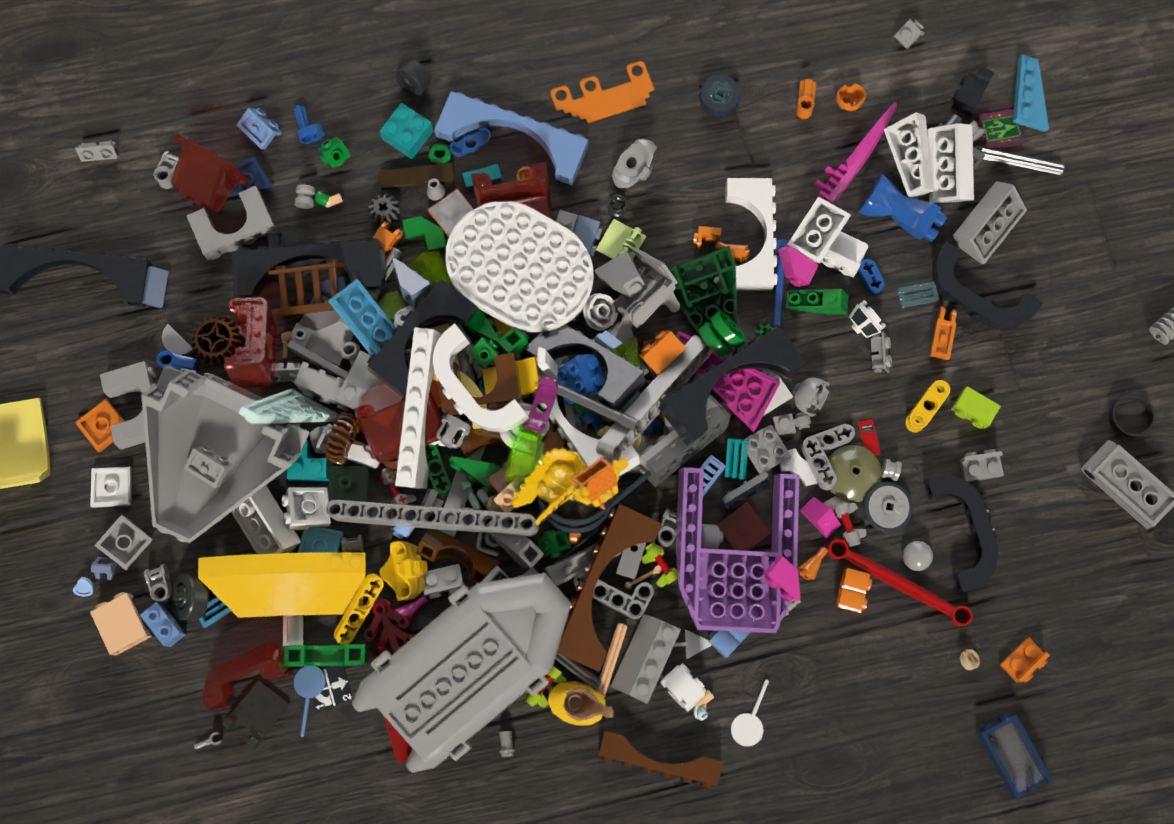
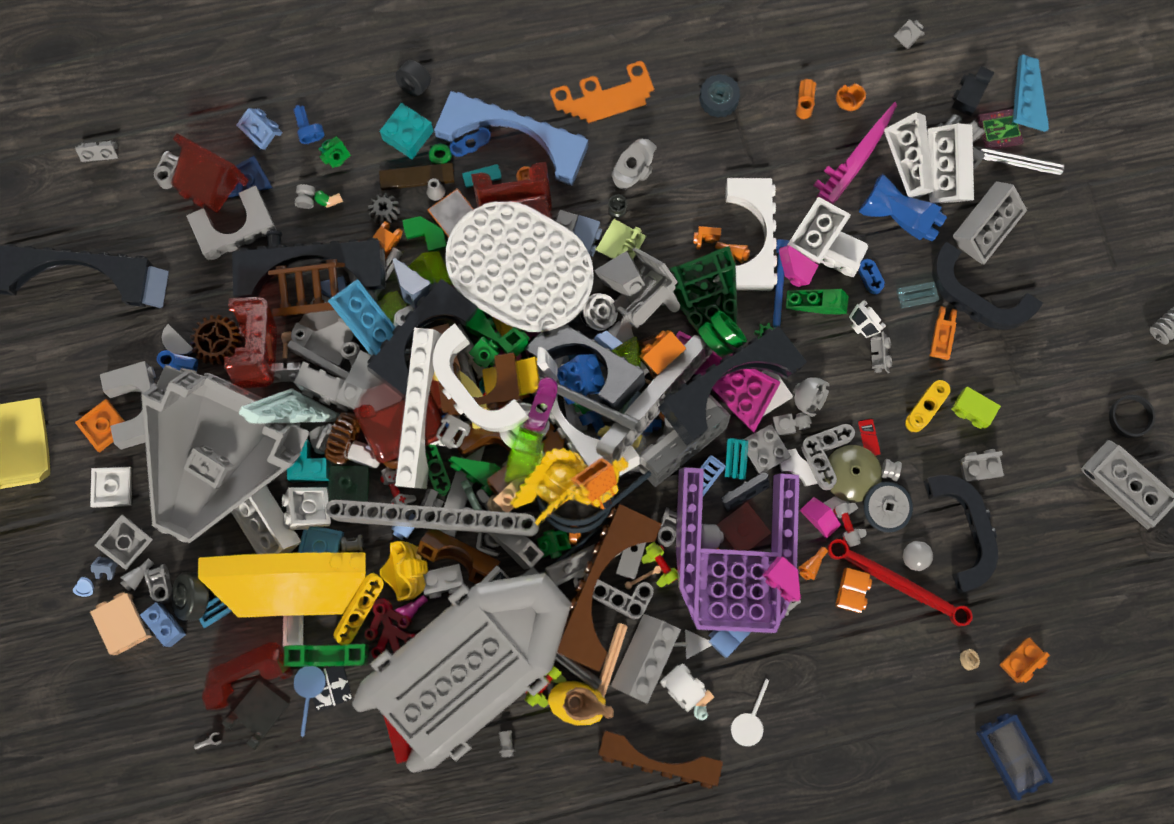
(134, 577): none -> light grey cone

